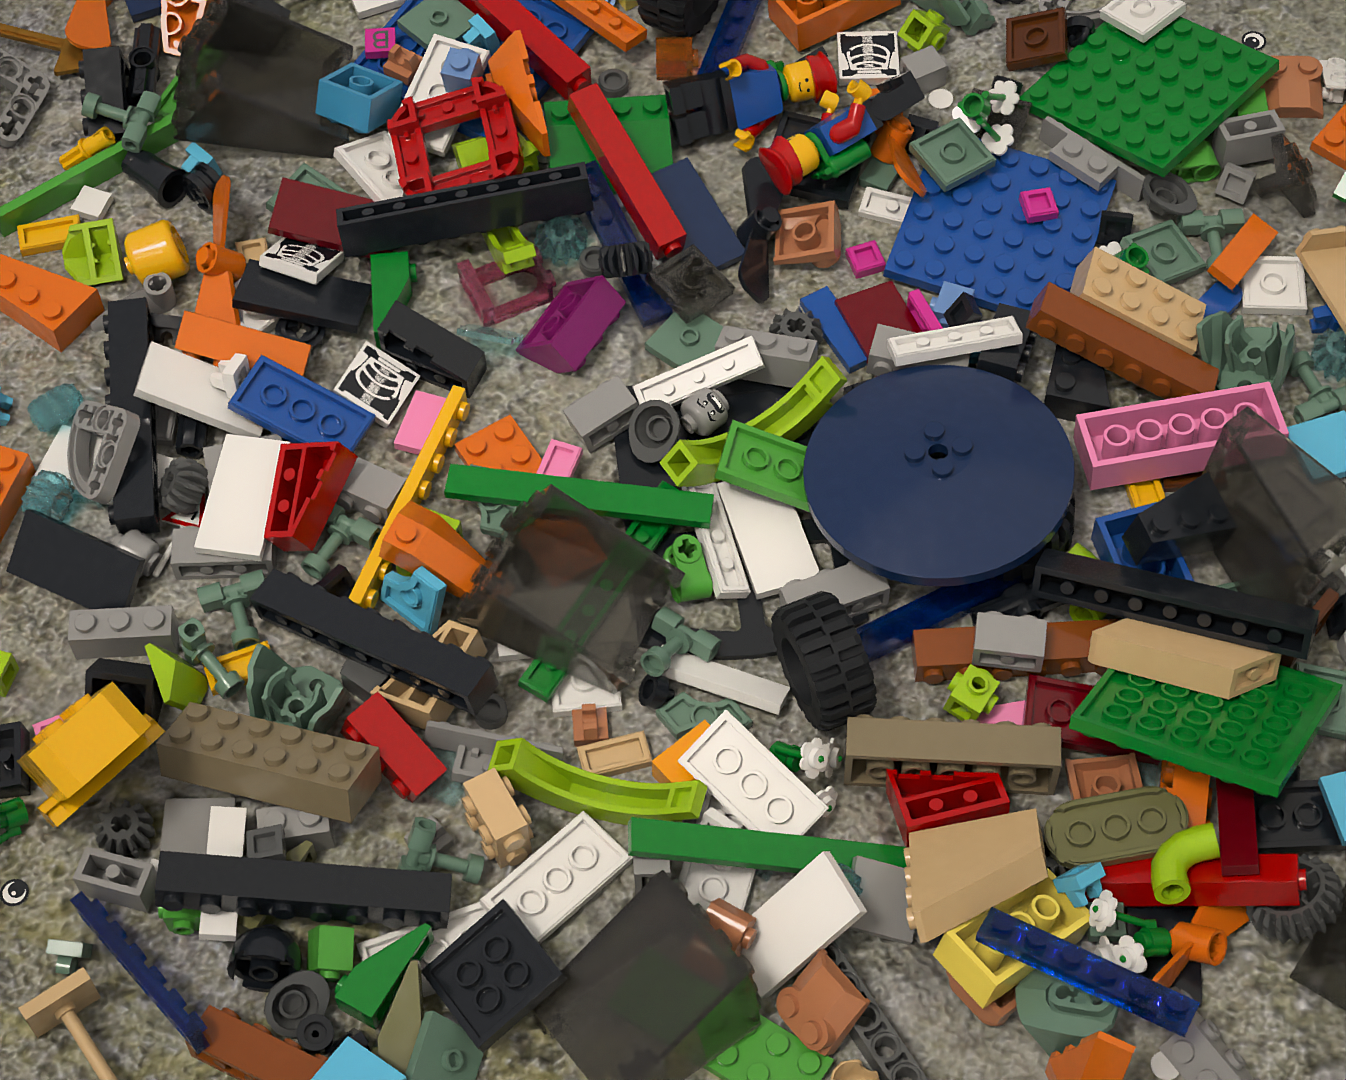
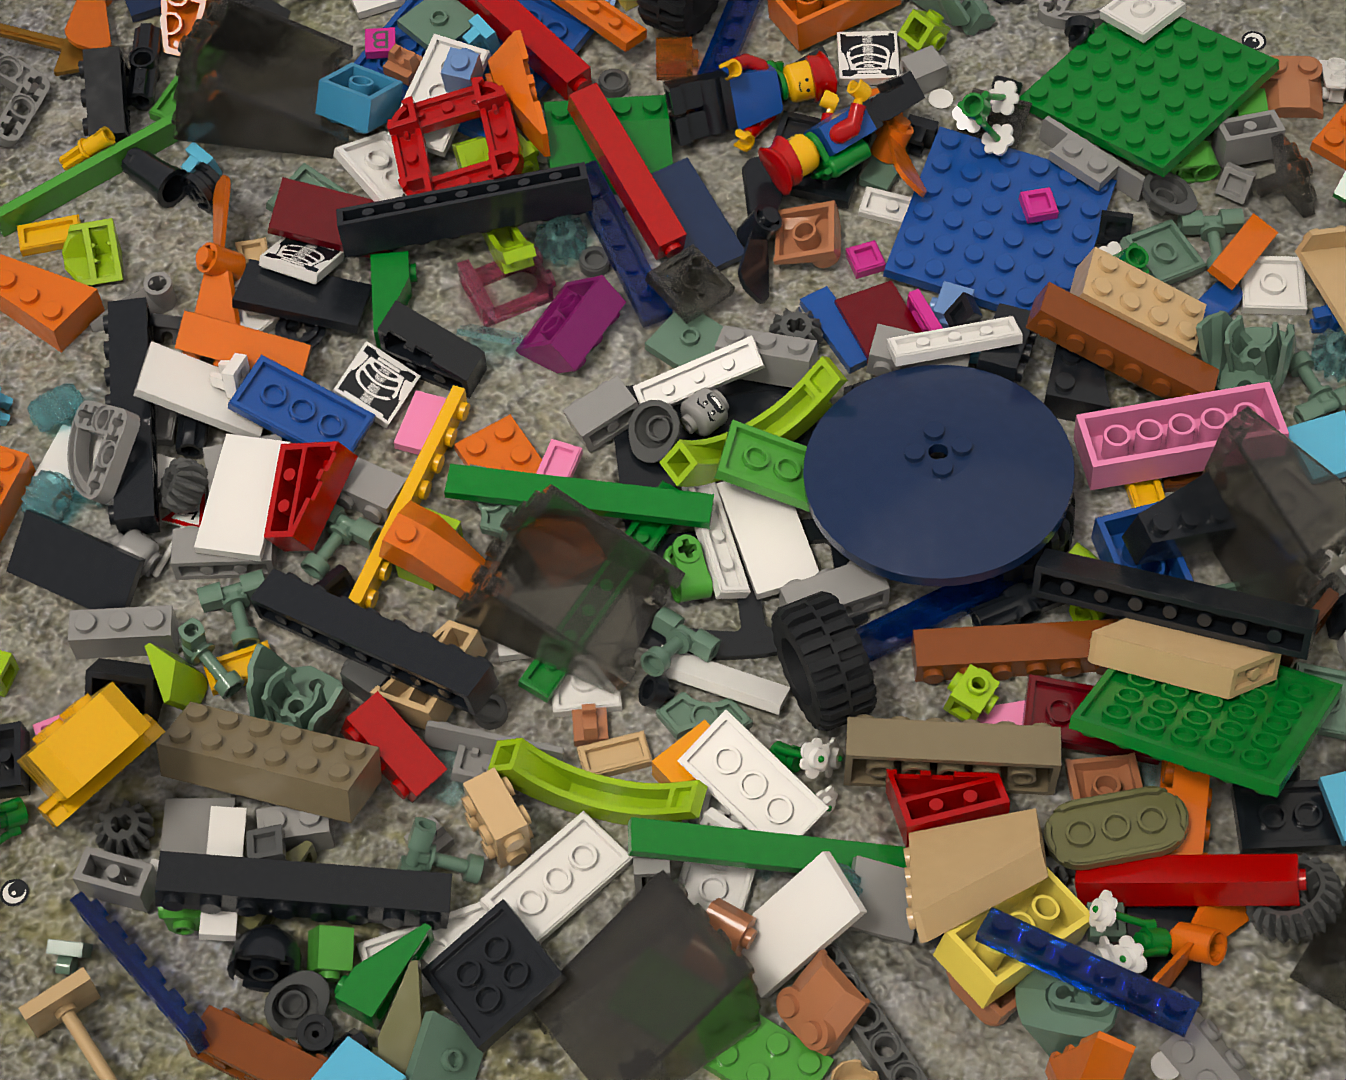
(92, 203): white tile -> none
(134, 118): sand green bar -> none
(156, 250): yellow head -> none
(415, 597): medium azure tile -> none
(625, 259): black gear -> none
(952, 154): sand green plate -> none
(1009, 641): light grey brick -> none
(1036, 39): reddish brown tile -> none
(1080, 879): medium azure tile -> none
(1175, 858): lime cylinder -> none
(1237, 829): dark red tile -> none

